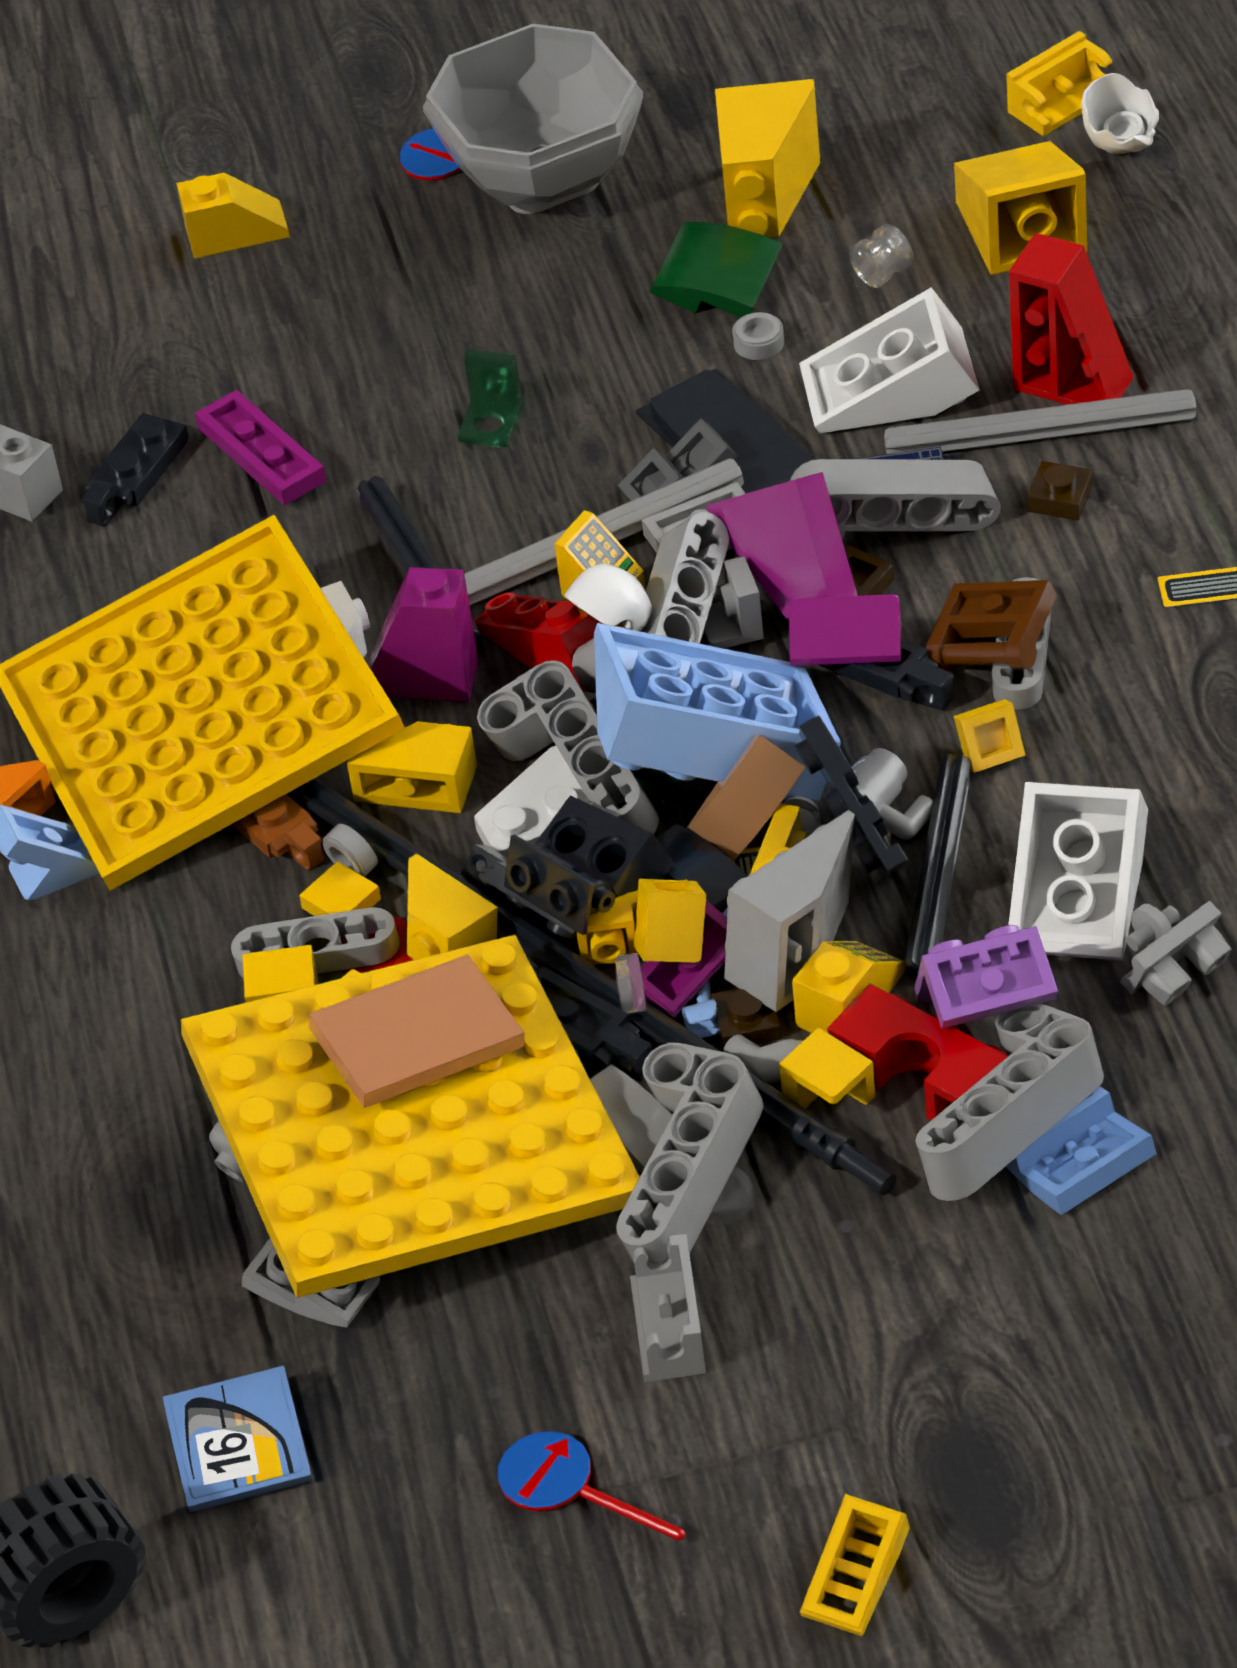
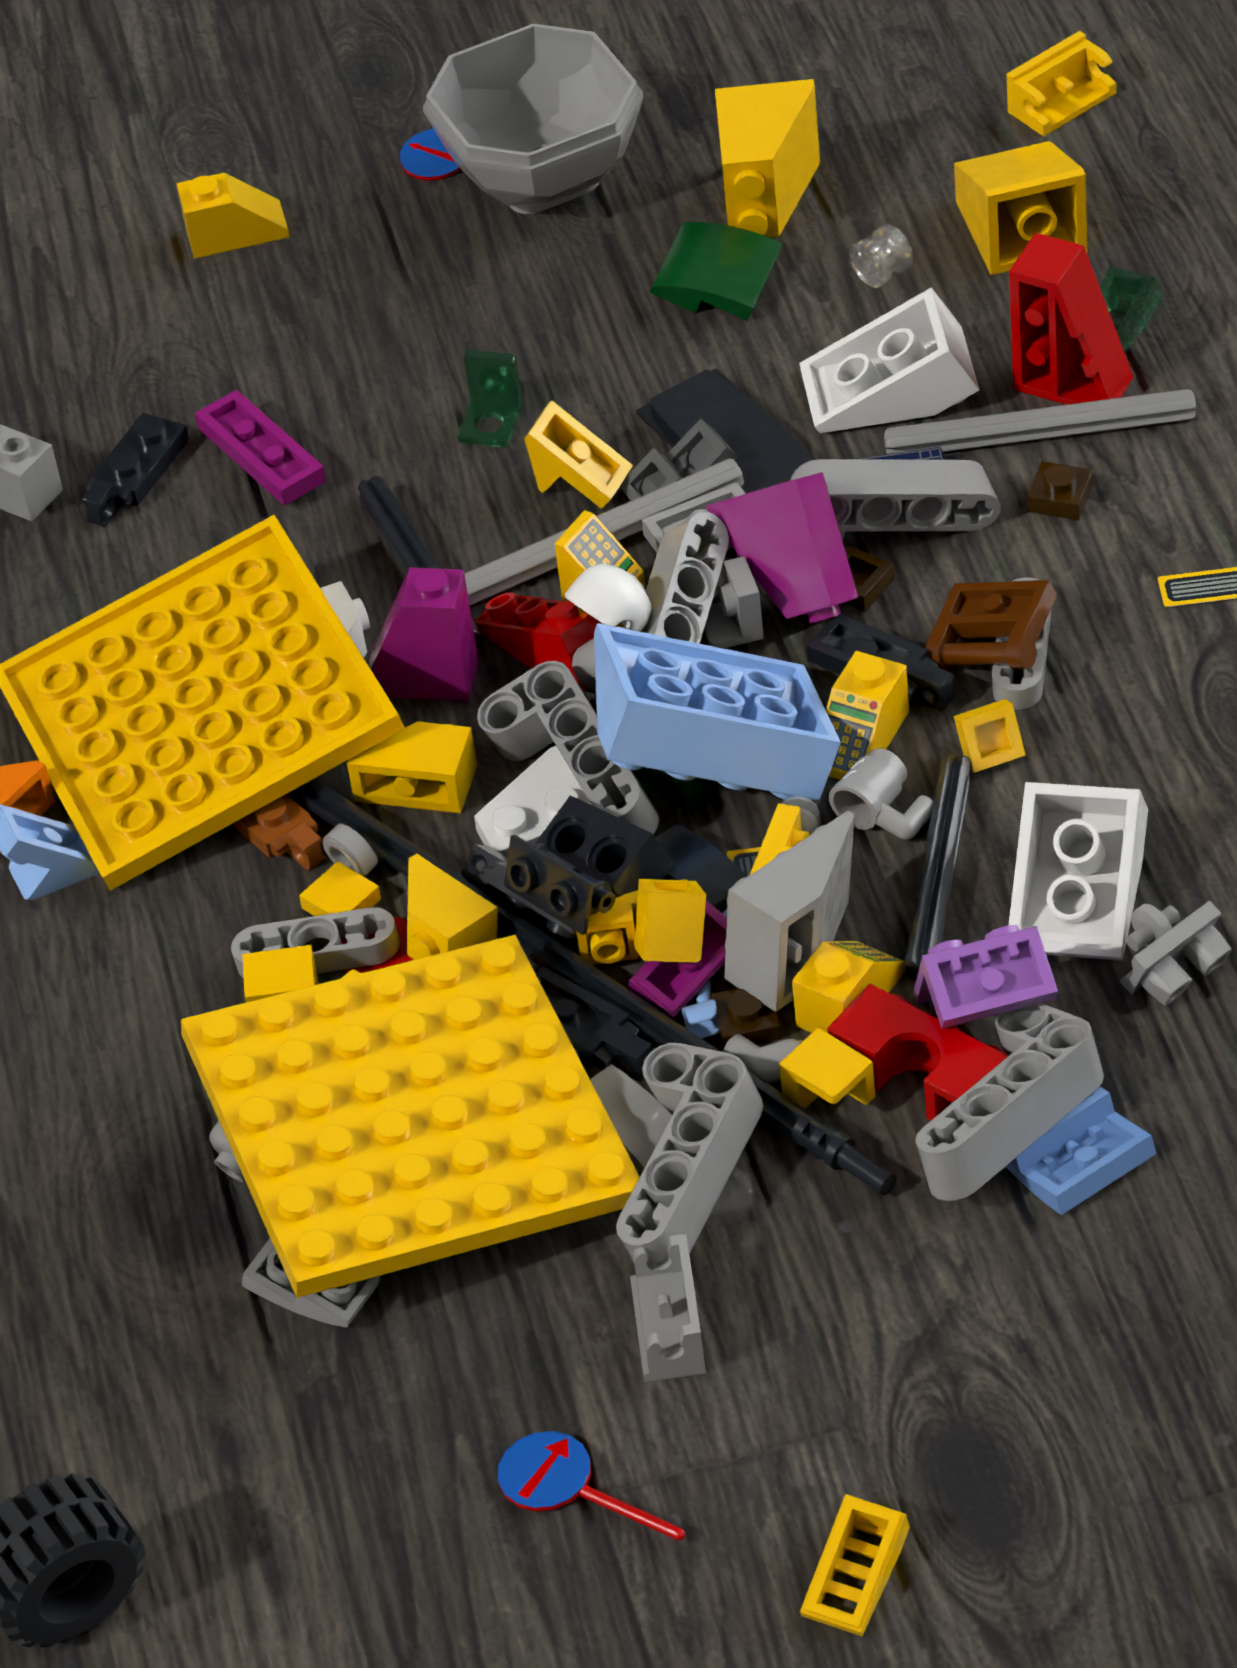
(236, 1439): slope -> none
(416, 1030): nougat tile -> none
(567, 449): none -> yellow slope
(630, 983): clear tile -> none
(746, 797): medium nougat slope -> none
(758, 336): light grey tile -> none
(822, 753): black wing -> none
(845, 630): magenta slope -> none
(866, 708): none -> yellow slope
(1118, 115): white hair -> none
(1133, 287): none -> clear green slope

